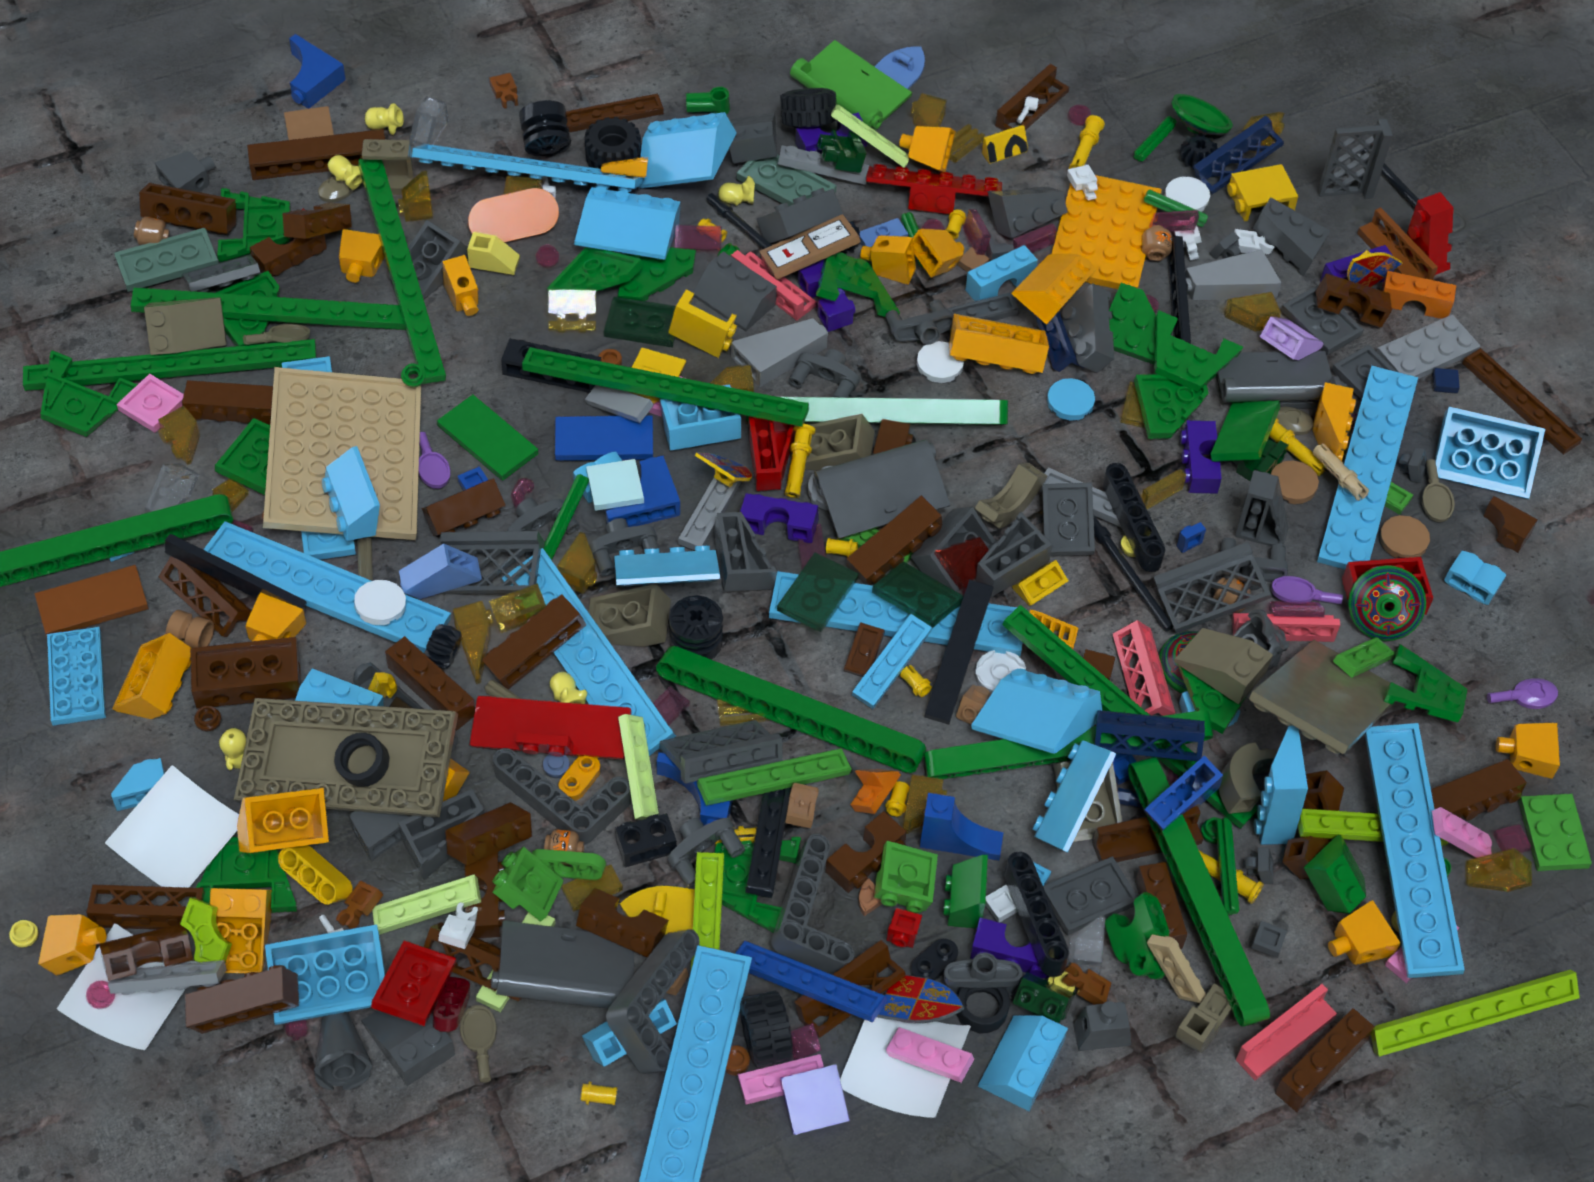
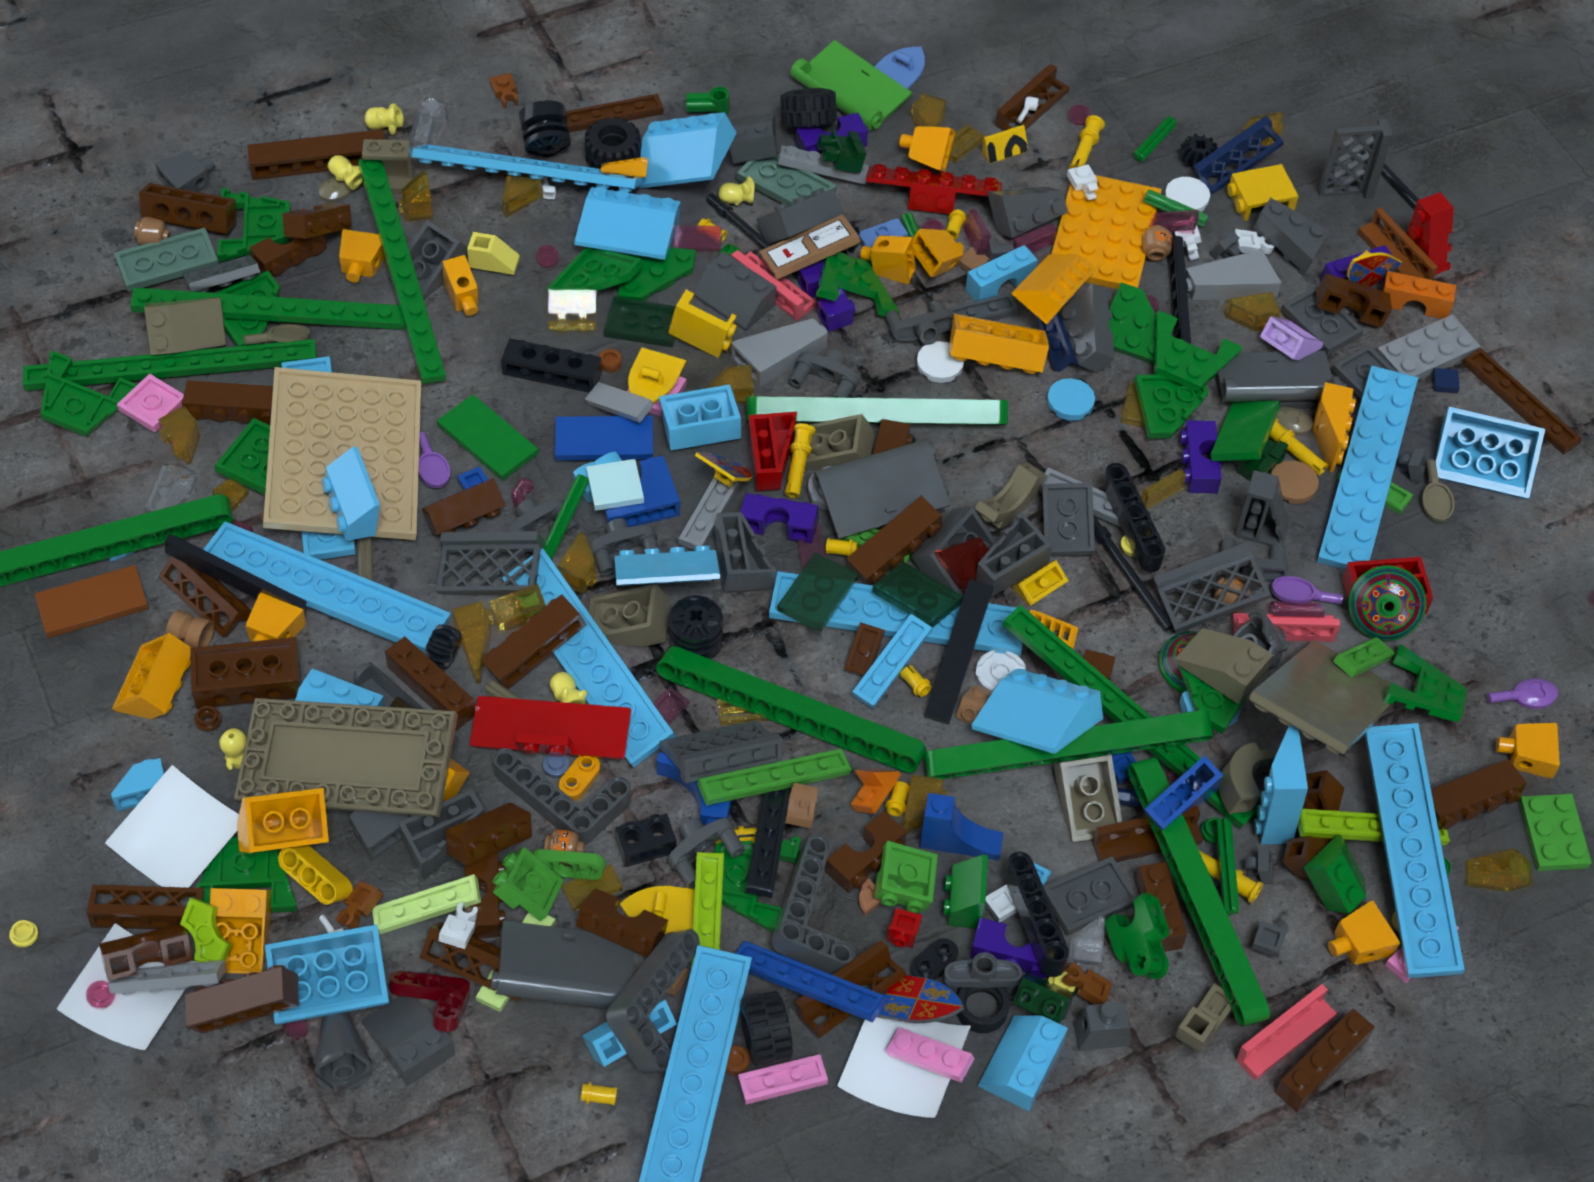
(69, 942): light orange torso -> none
(76, 676): medium azure tile -> none
(308, 123): medium nougat tile -> none
(317, 75): blue arch -> none
(374, 773): black tyre -> none
(380, 602): white tile -> none
(383, 684): yellow tile -> none
(413, 369): green plate -> none
(413, 983): red plate -> none
(439, 572): medium blue slope -> none
(479, 1034): dark tan piece -> none
(515, 215): tile -> none
(638, 766): yellowish green tile -> none
(666, 386): green plate -> none
(805, 1041): clear pink tile -> none
(814, 1099): tile -> none
(870, 135): yellowish green tile -> none
(1074, 795): medium azure slope -> none
(1150, 665): coral fence -> none
(1153, 727): dark blue fence -> none
(1176, 968): tan plate -> none
(1191, 537): blue plate -> none
(1200, 115): green dish -> none
(1345, 477): tan pin -> none
(1404, 537): medium nougat tile -> none
(1461, 833): bright pink plate -> none
(1475, 577): medium azure brick -> none
(1475, 1012): lime plate -> none
(1511, 523): reddish brown arch -> none
(1512, 838): clear pink tile -> none

